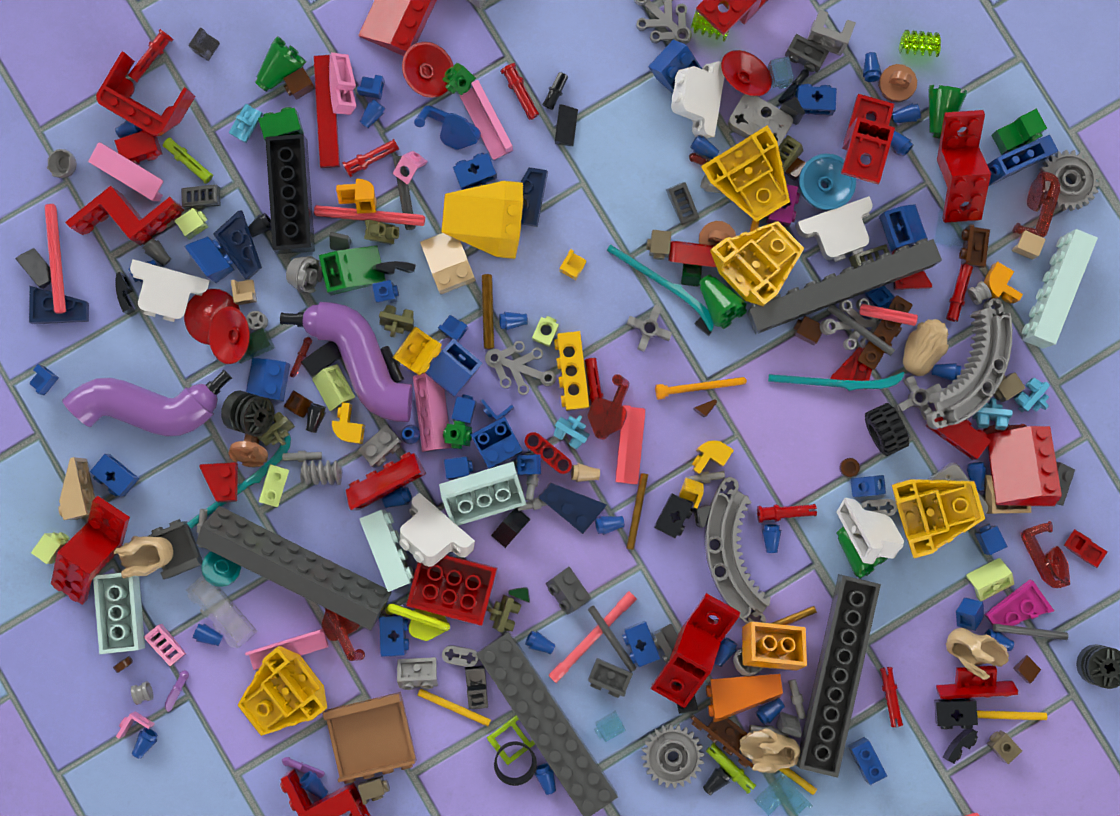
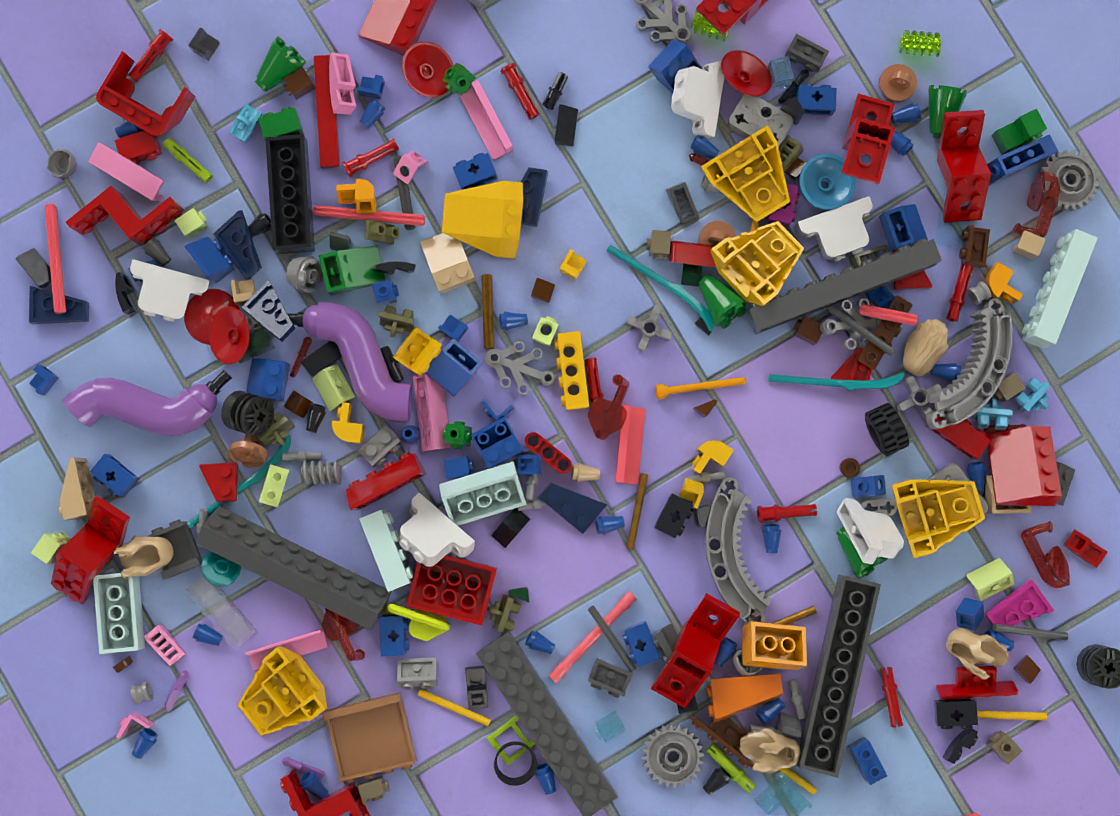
(215, 189): dark grey slope -> none
(269, 312): none -> wing
(399, 497): blue cone -> none
(455, 131): blue piece -> none
(458, 660): light grey beam -> none
(464, 409): blue brick -> none
(542, 290): none -> reddish brown slope
(568, 591): dark grey bracket -> none
(572, 427): medium azure hips -> none
(830, 39): light grey panel -> none
(871, 68): blue cone -> none
(990, 539): blue brick -> none

